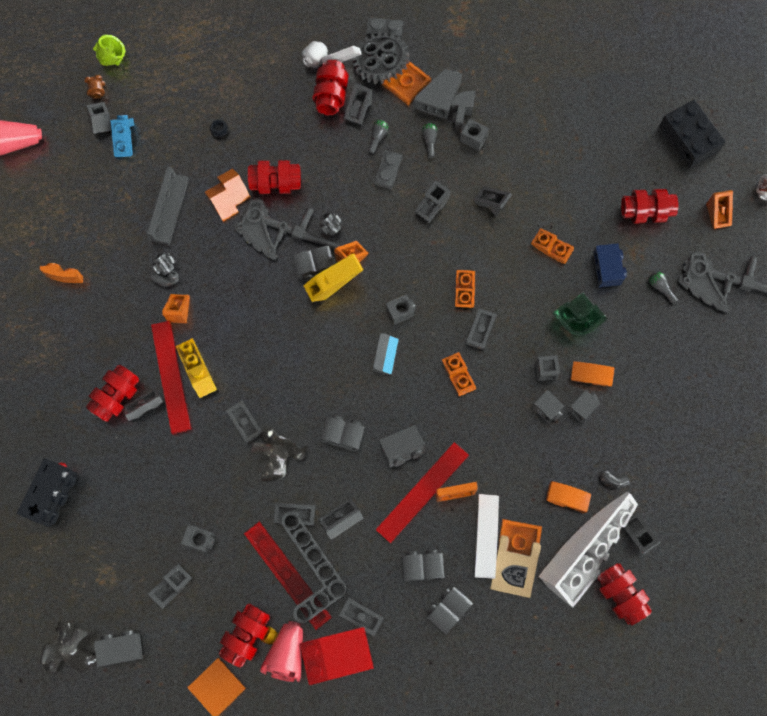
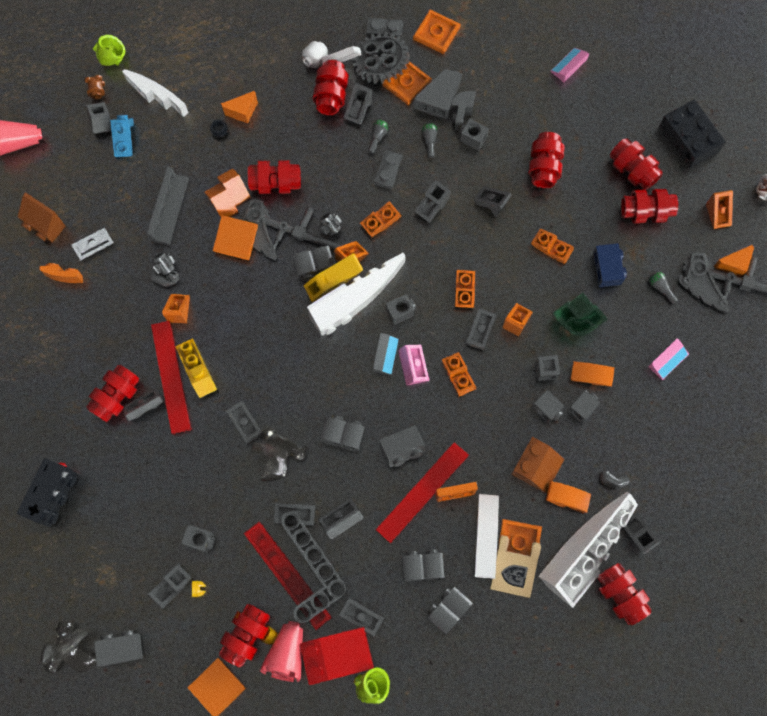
(40, 219): none -> dark orange slope
(91, 242): none -> plate
(152, 90): none -> white slope
(196, 588): none -> yellow hinge
(235, 238): none -> orange tile
(241, 107): none -> orange slope
(346, 301): none -> white wedge
(372, 686): none -> lime helmet
(381, 219): none -> orange slope
(413, 364): none -> bright pink slope
(436, 31): none -> orange tile
(517, 319): none -> orange slope
(538, 465): none -> dark orange slope
(546, 165): none -> red piece
(570, 64): none -> bright pink slope
(630, 158): none -> red piece
(669, 359): none -> slope
(736, 262): none -> orange slope

